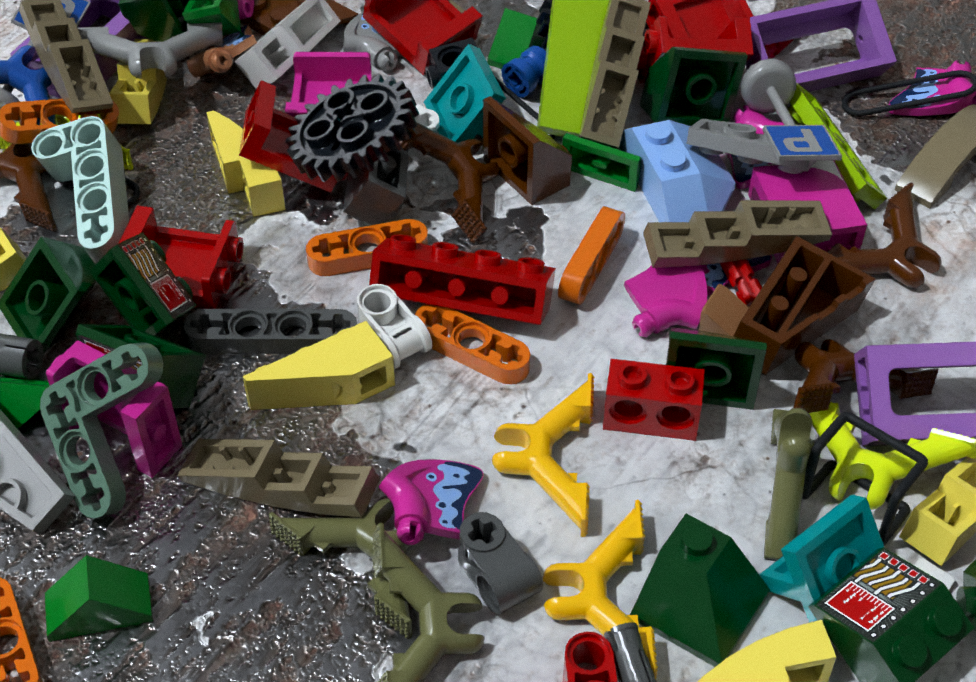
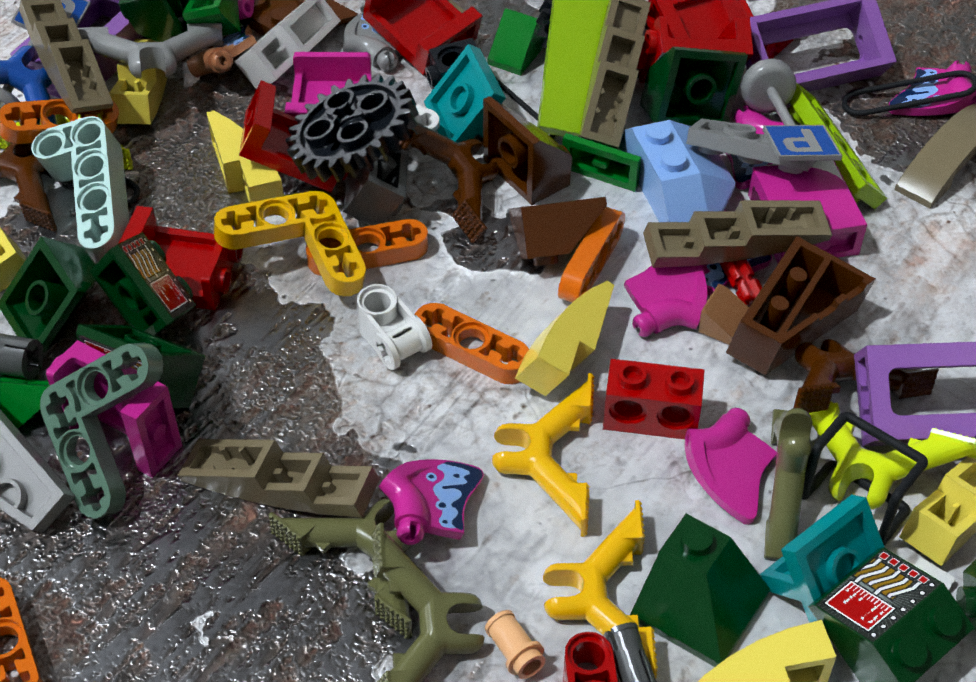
(97, 599): green slope -> none
(269, 338): dark grey beam -> none
(306, 224): none -> yellow beam
(328, 373): light yellow slope -> none
(464, 280): red brick -> none
(496, 563): dark grey piece -> none
(522, 654): none -> light nougat pin
(525, 73): blue wheel -> none
(553, 228): none -> reddish brown slope
(566, 341): none -> light yellow slope
(729, 362): dark green slope -> none
(729, 463): none -> dark pink arm
(902, 252): reddish brown piece -> none

